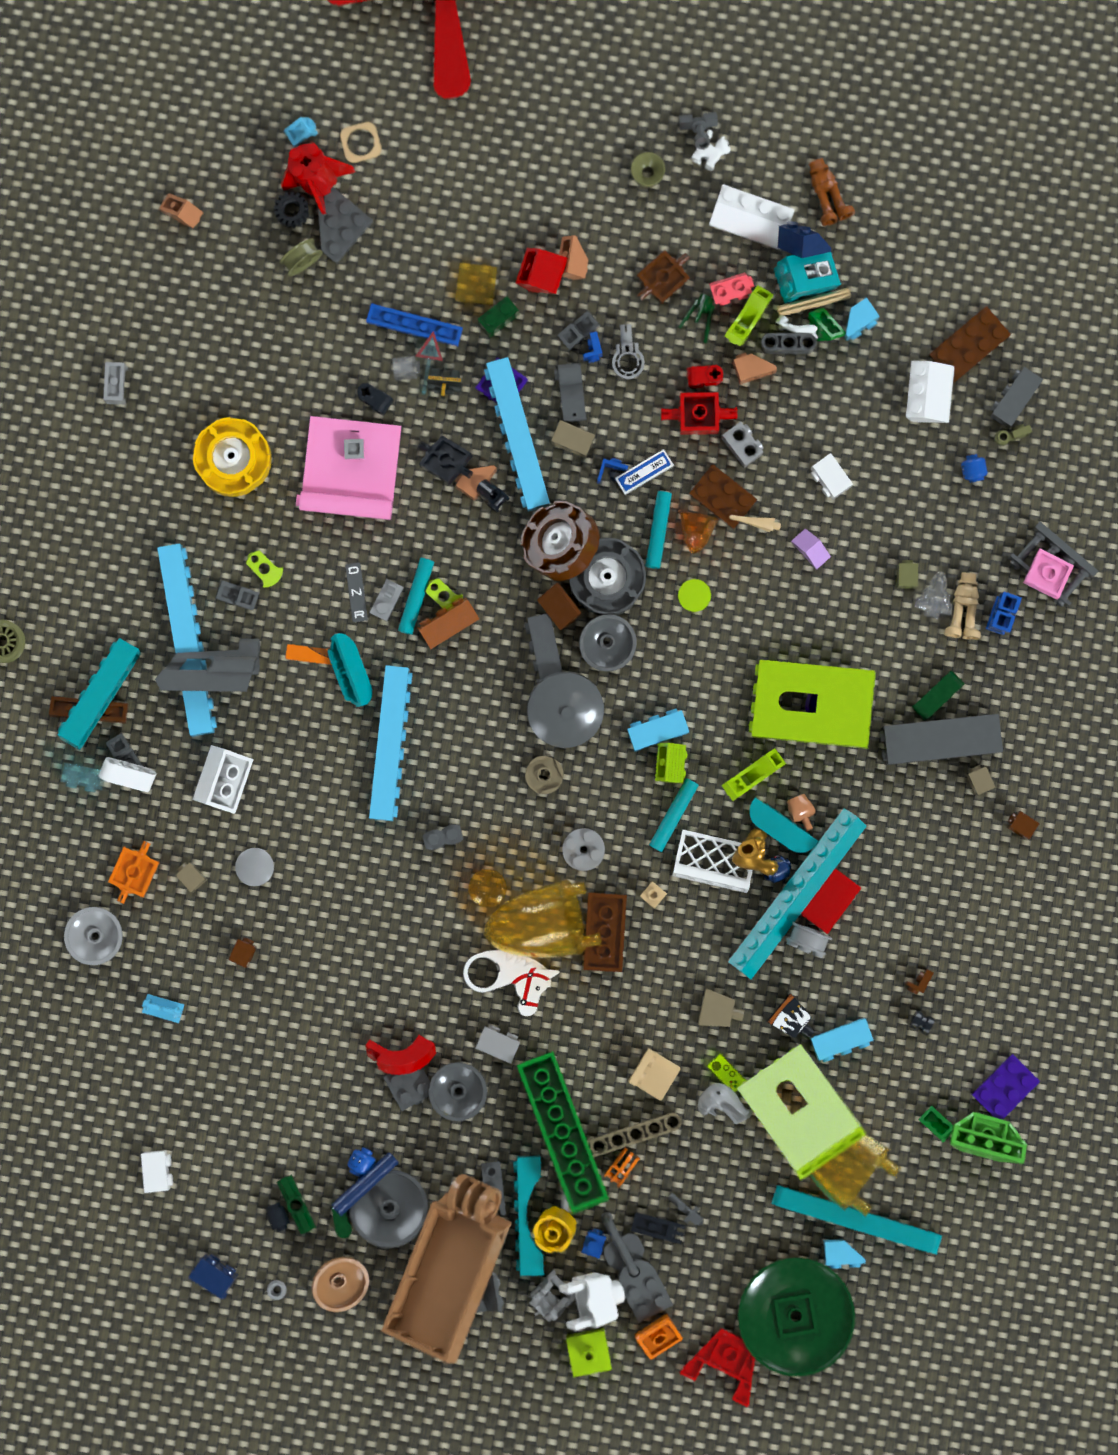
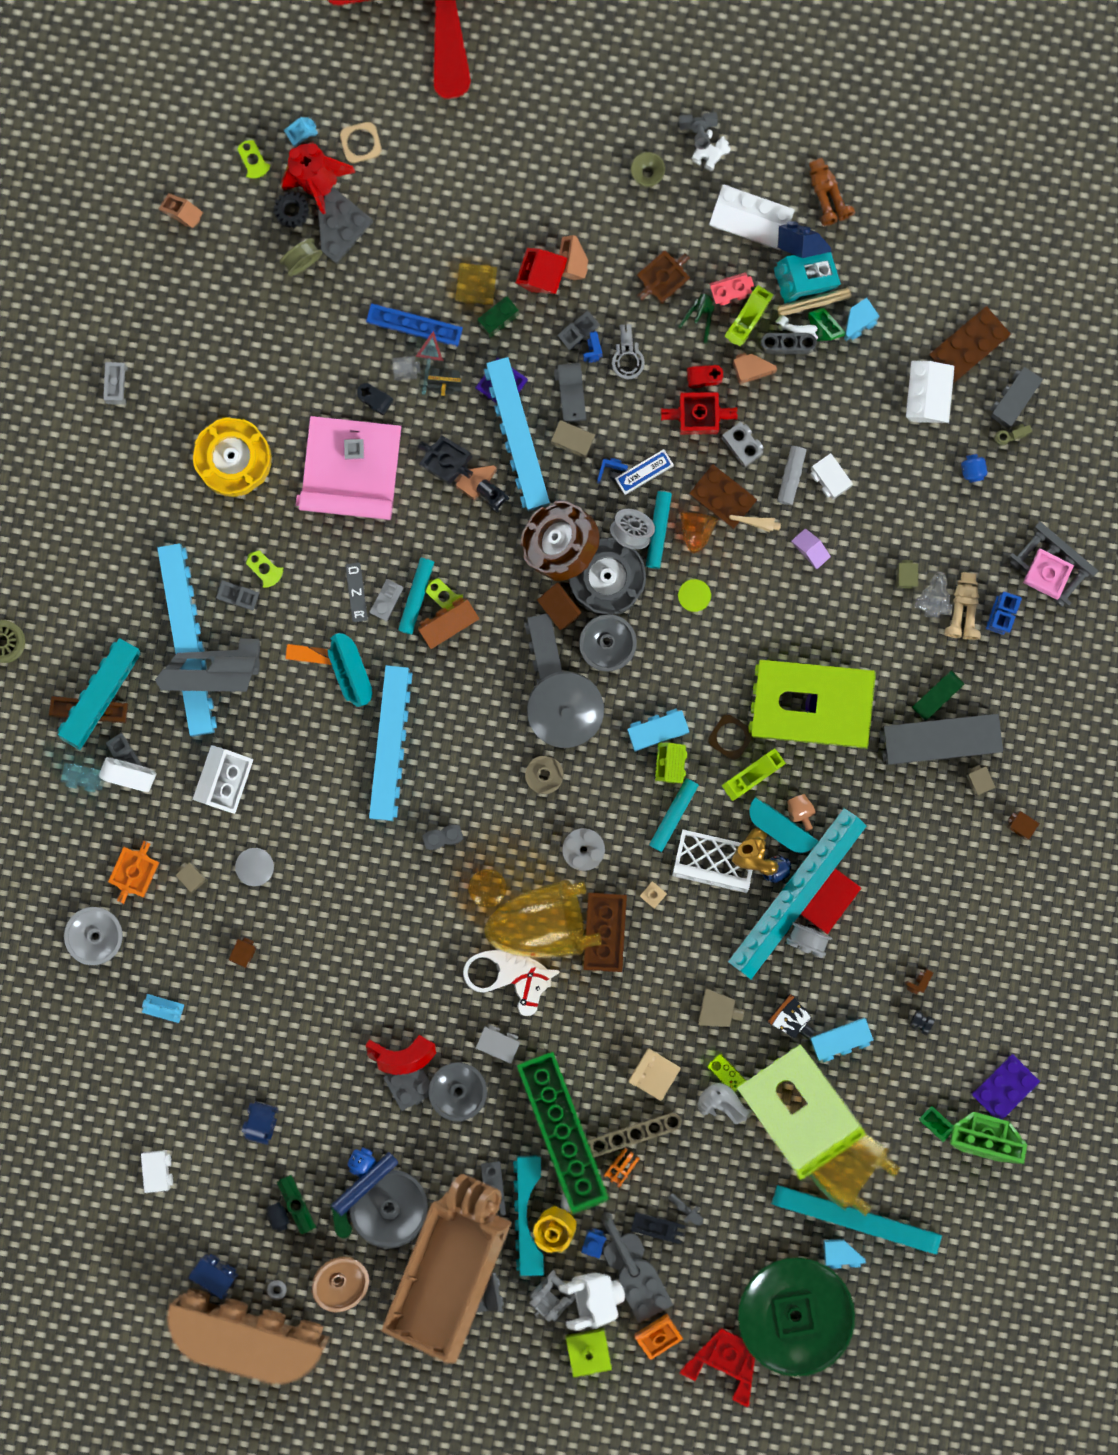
(243, 1342): none -> medium nougat brick
(260, 167): none -> lime piece
(260, 1123): none -> dark blue brick
(632, 529): none -> light grey wheel
(713, 737): none -> dark brown piece
(791, 475): none -> light grey axle

